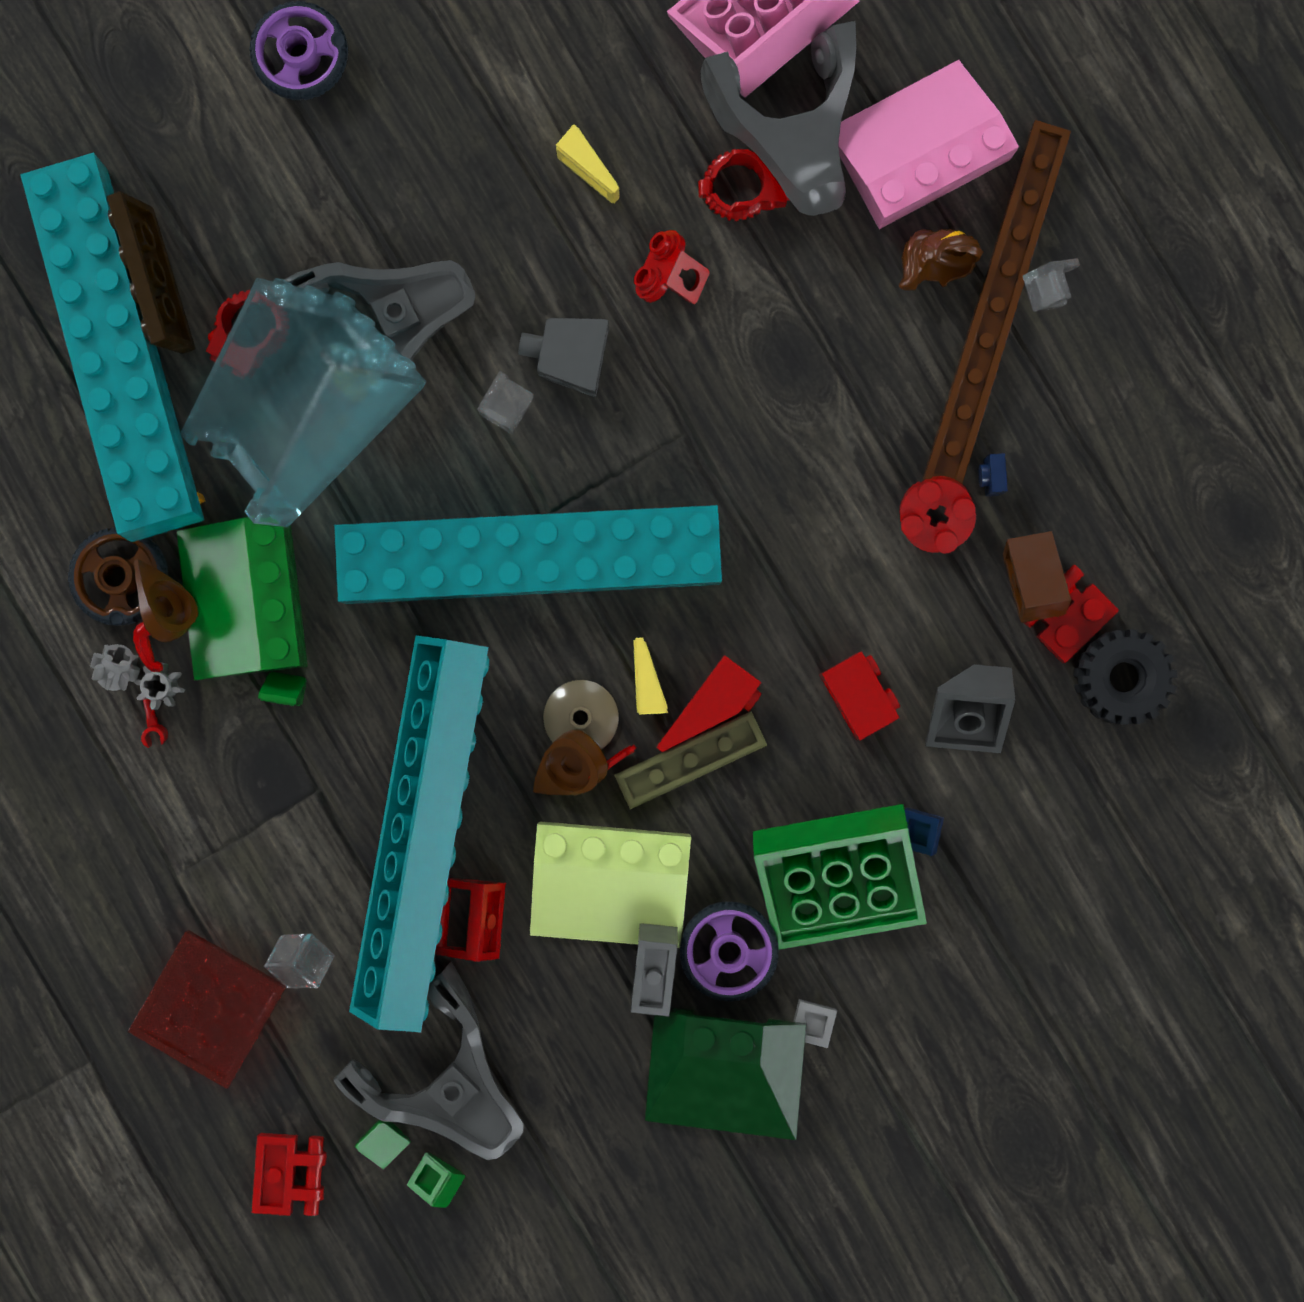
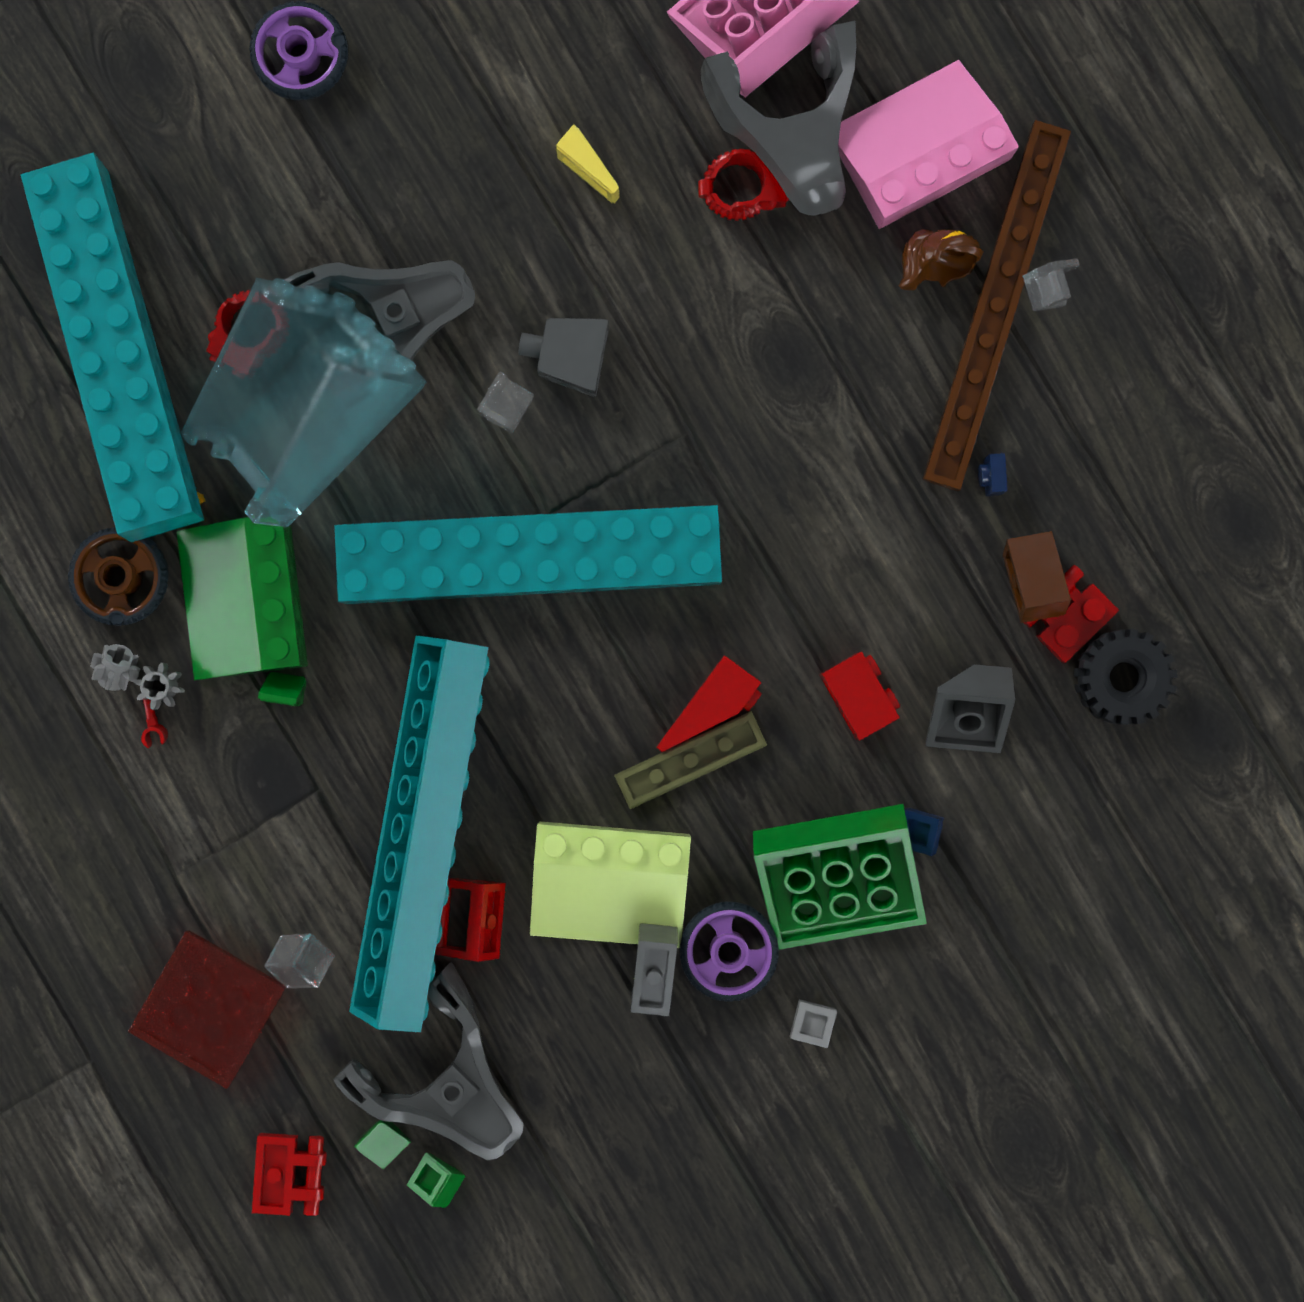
(151, 273): dark brown plate -> none
(164, 608): reddish brown piece -> none
(574, 765): reddish brown piece -> none
(584, 696): dark tan dish -> none
(648, 689): light yellow slope -> none
(664, 267): red bracket -> none
(726, 1074): dark green slope -> none
(946, 534): red plate -> none

